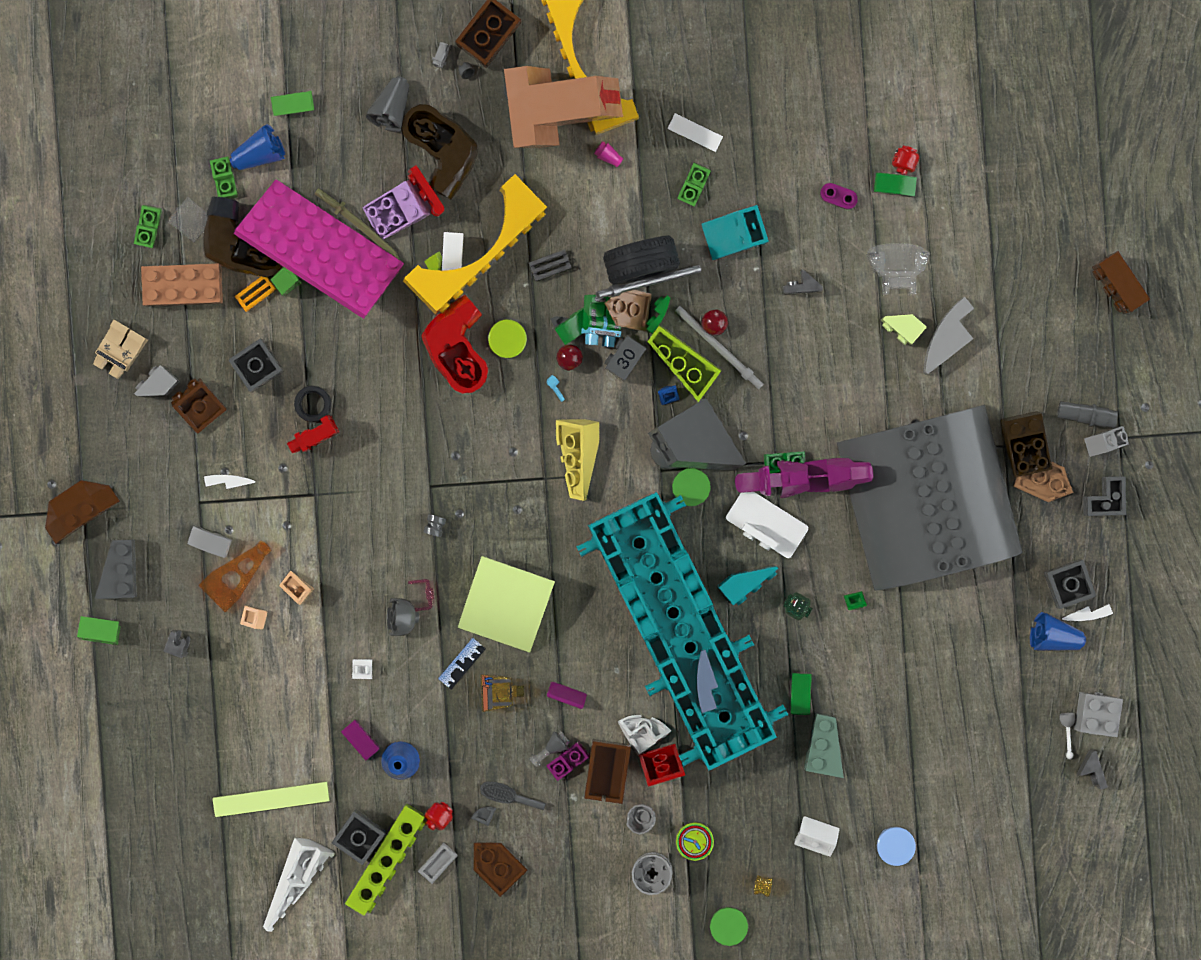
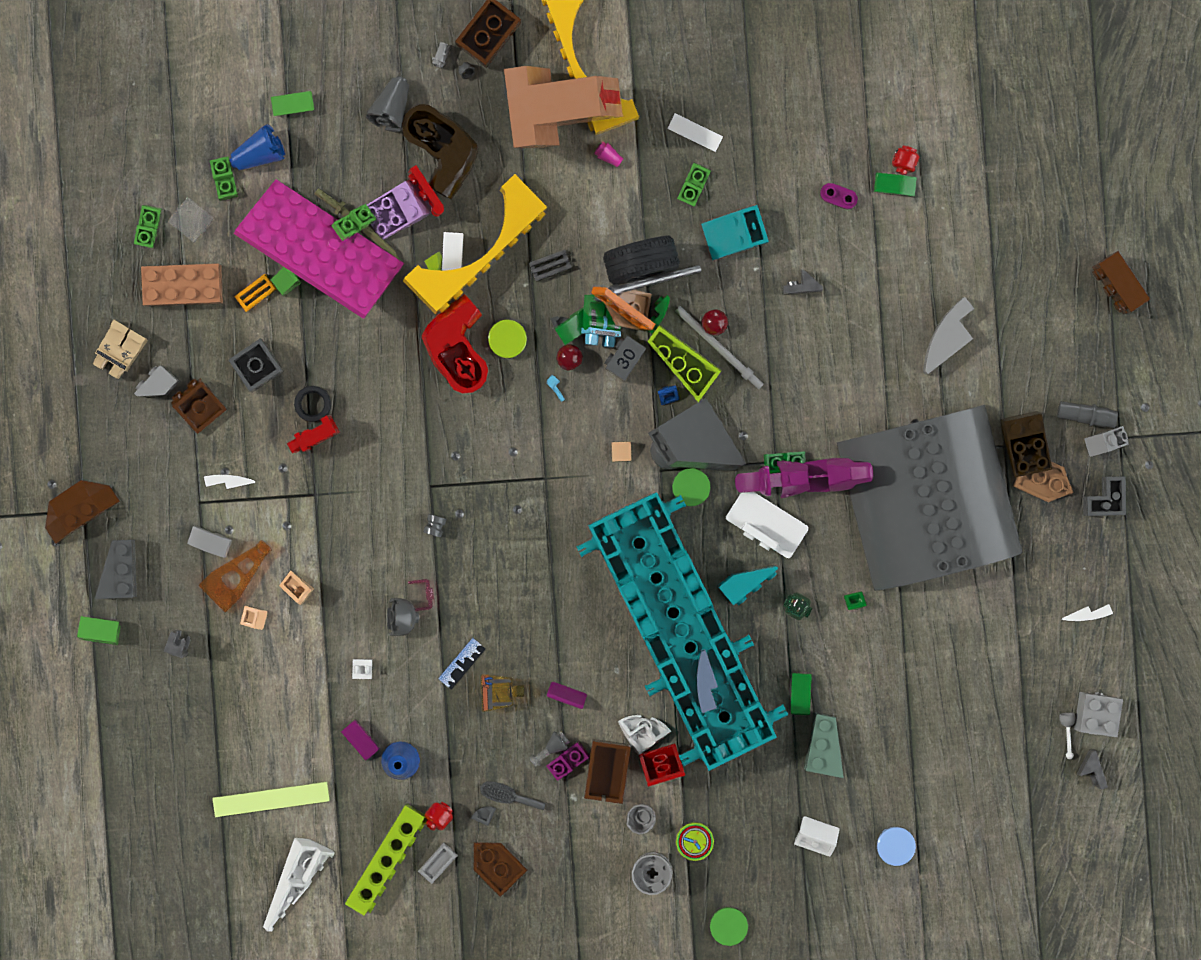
(226, 248): dark brown piece -> none
(354, 222): none -> bright green slope
(359, 837): dark grey brick -> none
(506, 604): yellowish green slope -> none
(579, 448): light yellow wedge -> none
(621, 451): none -> light nougat slope
(622, 308): none -> orange tile
(762, 886): clear yellow wheel -> none
(898, 265): clear piece -> none
(905, 326): yellowish green slope -> none
(1055, 634): blue cone -> none
(1069, 584): dark grey brick -> none

